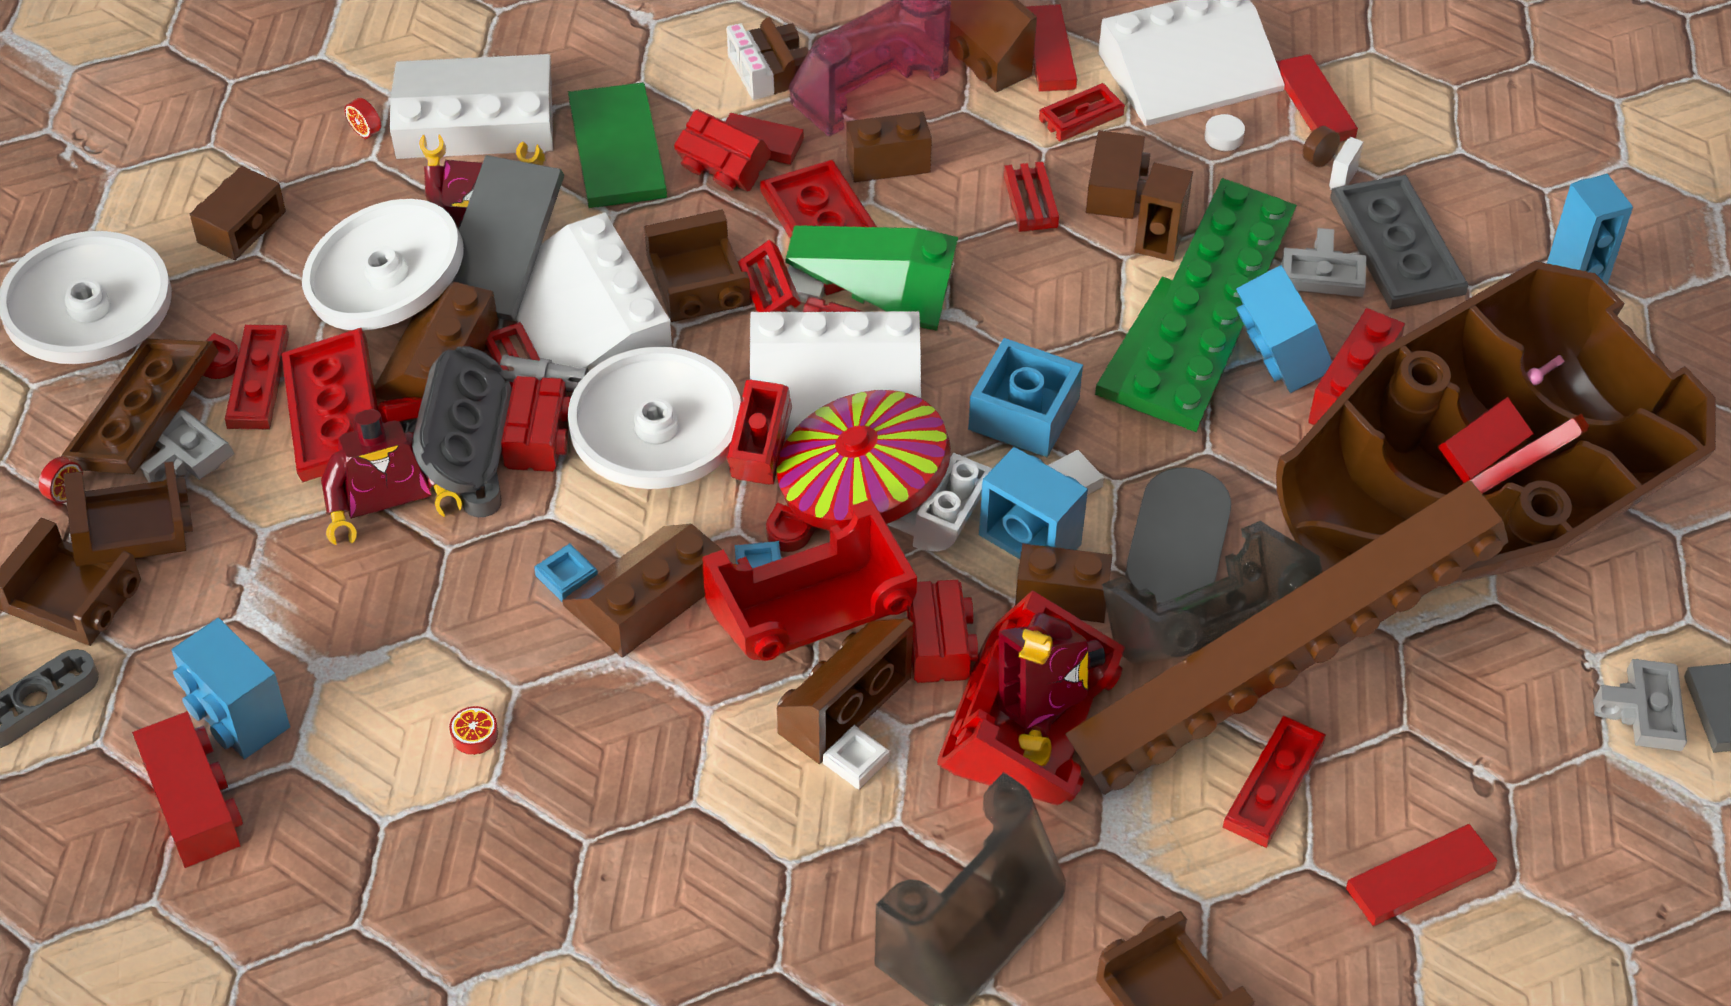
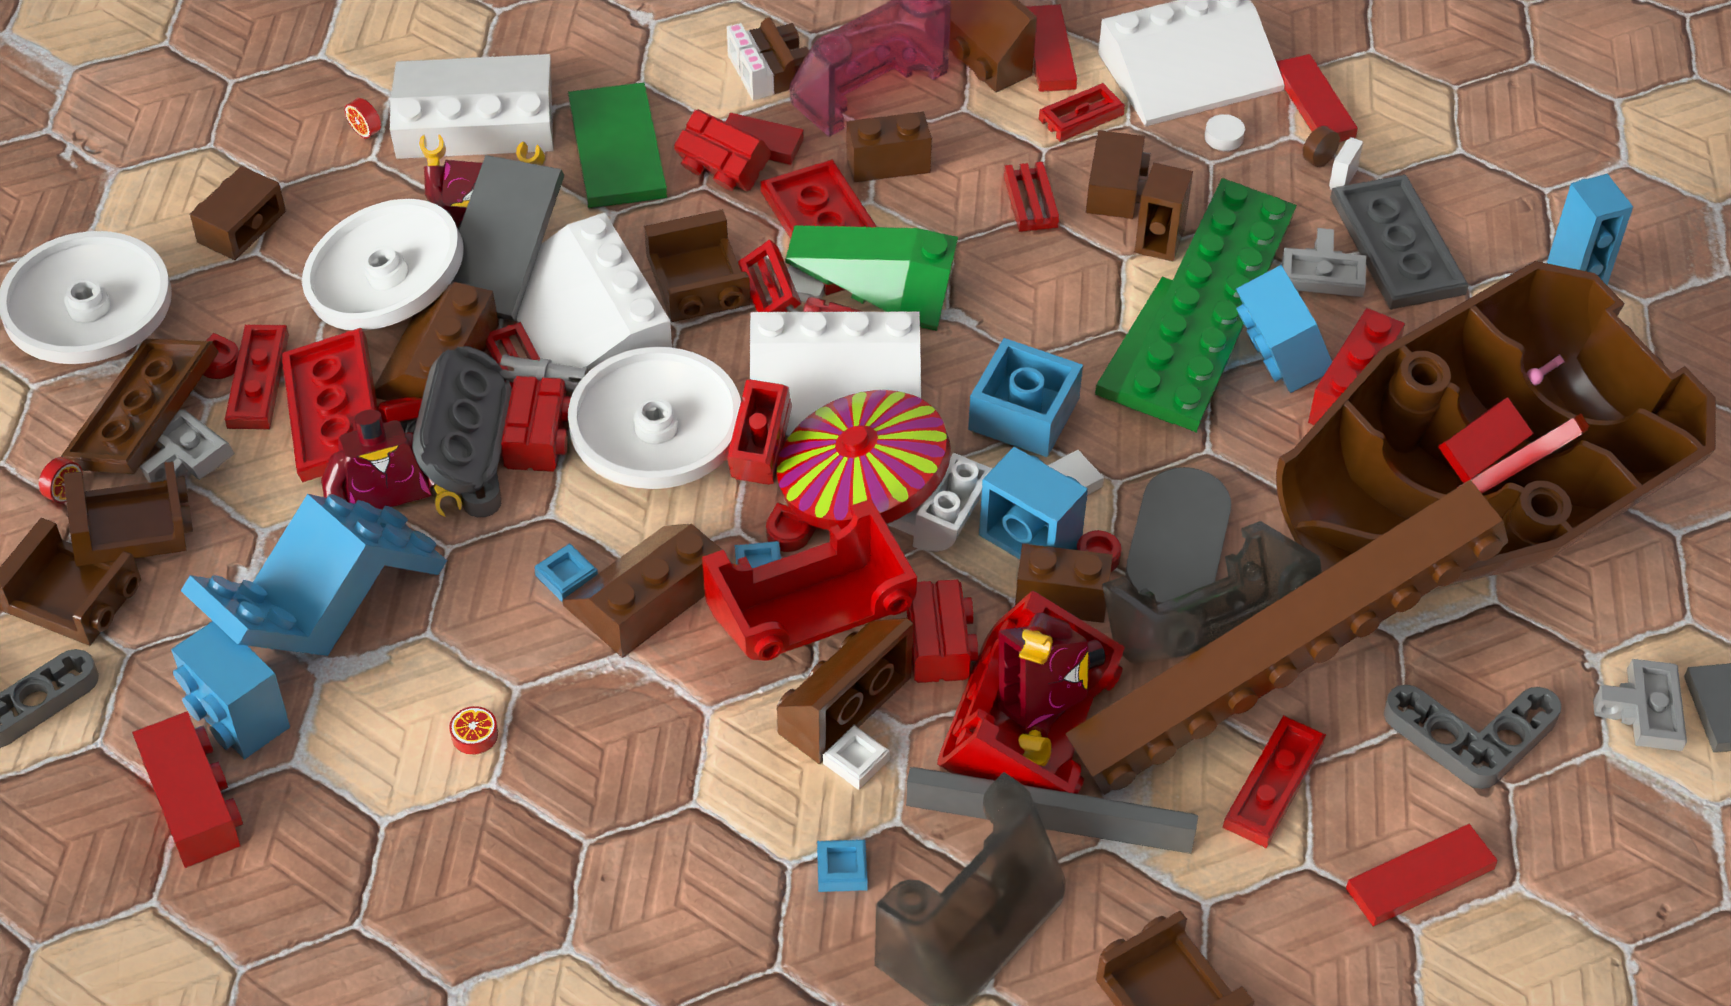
(314, 576): none -> dark azure bracket
(842, 865): none -> dark azure tile
(1060, 811): none -> dark grey tile
(1101, 542): none -> red tile
(1481, 746): none -> dark grey beam

